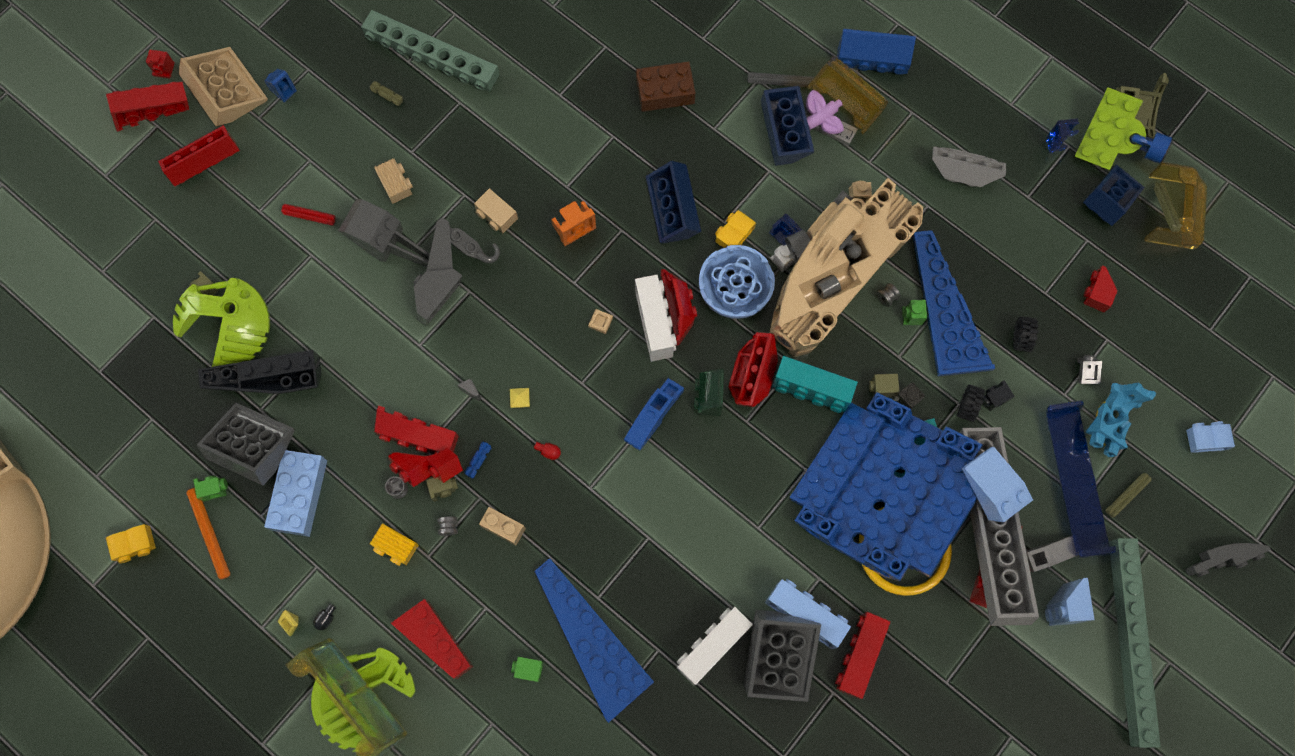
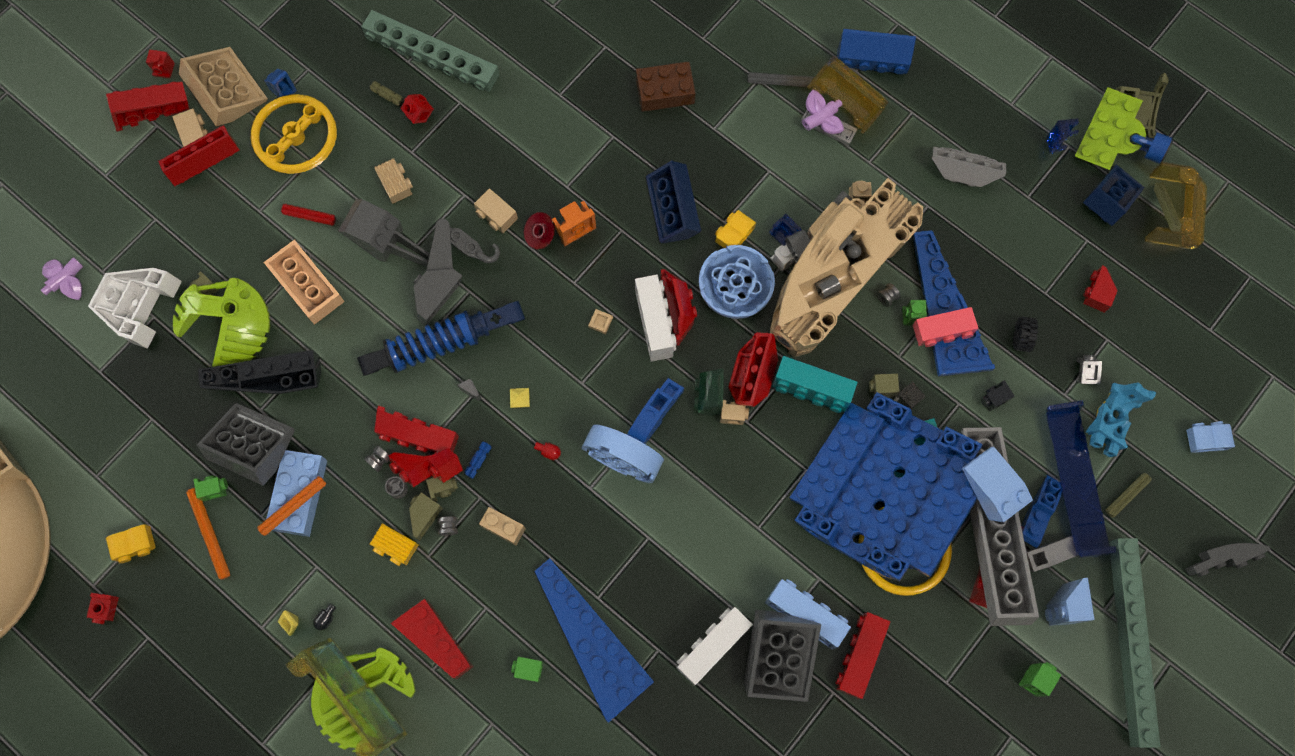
(63, 278): none -> lavender plant
(108, 607): none -> red brick
(128, 298): none -> white wedge
(189, 126): none -> tan brick
(291, 506): none -> orange axle
(293, 133): none -> yellow piece
(304, 282): none -> light nougat brick
(374, 461): none -> flat silver wheel
(417, 108): none -> red brick
(423, 514): none -> olive slope
(463, 329): none -> piece
(533, 230): none -> dark red dish
(623, 453): none -> light blue brick
(733, 413): none -> tan brick
(786, 125): dark blue slope -> none
(945, 327): none -> coral brick
(971, 403): black tyre -> none
(1040, 679): none -> bright green brick
(1041, 510): none -> blue slope

